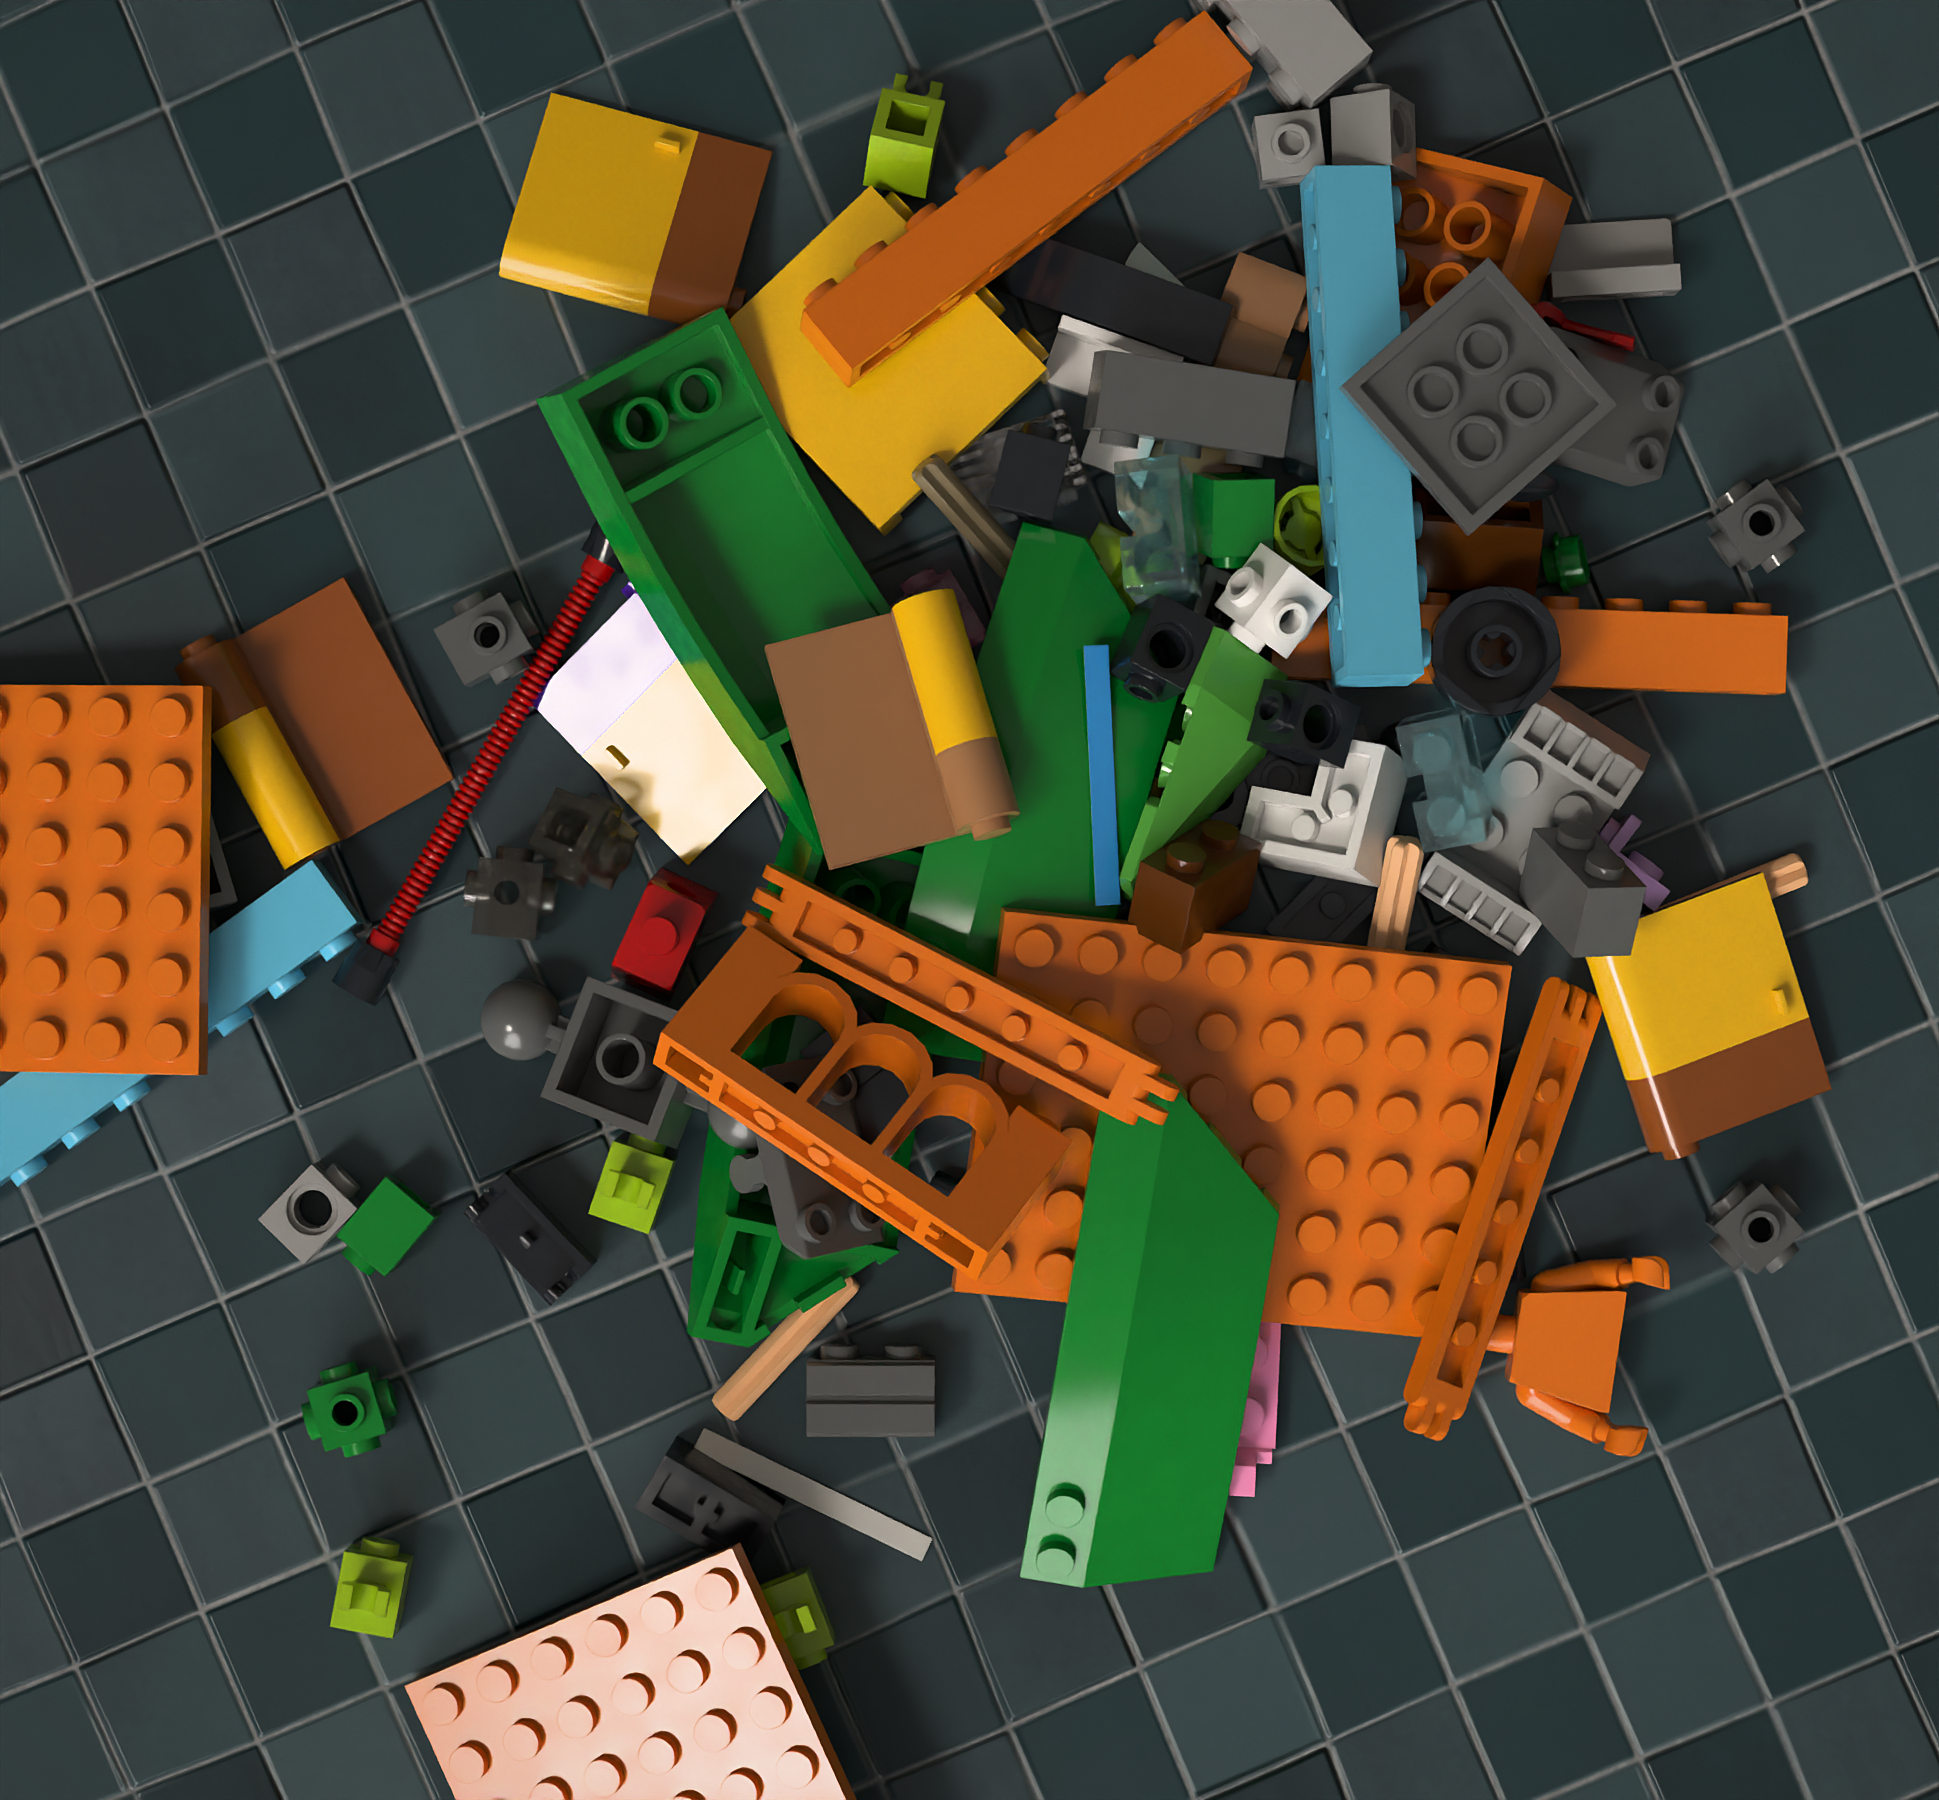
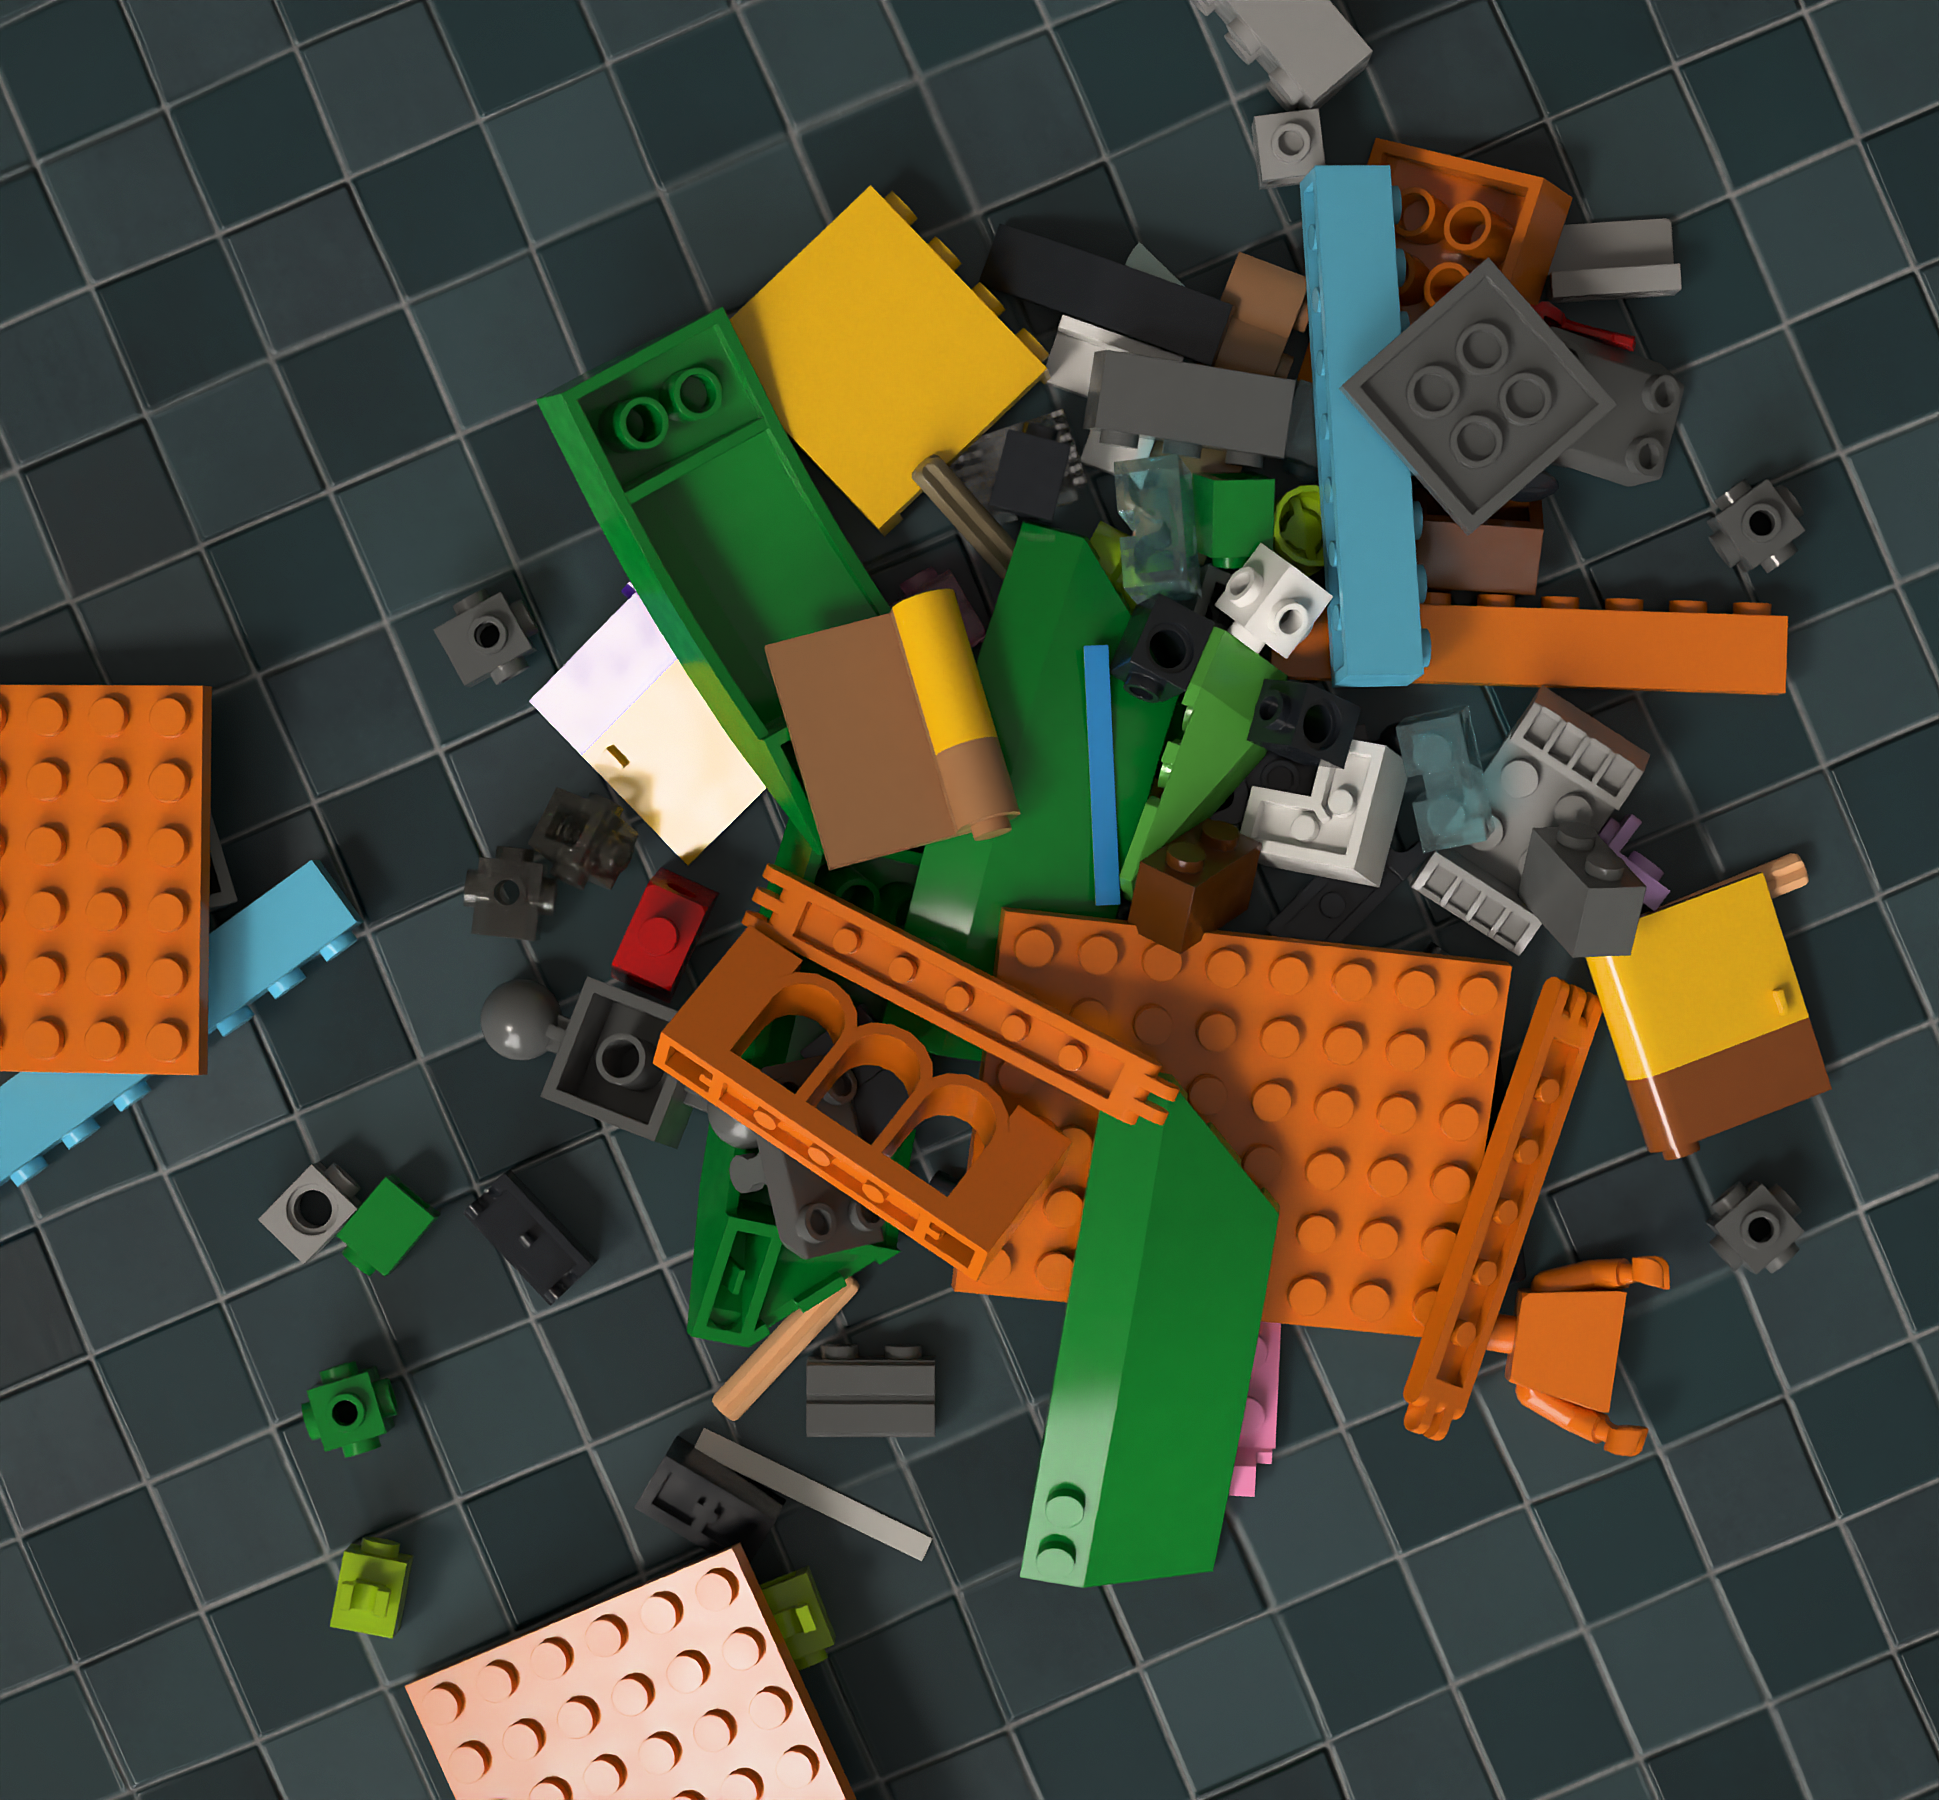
(315, 723): dark orange door -> none
(372, 961): red hose -> none
(633, 1183): lime brick -> none
(634, 213): yellow door -> none
(904, 139): lime brick -> none
(1024, 197): orange brick -> none
(1374, 129): light grey brick -> none
(1396, 893): light nougat axle -> none
(1530, 648): black brick -> none
(1566, 562): green plate -> none

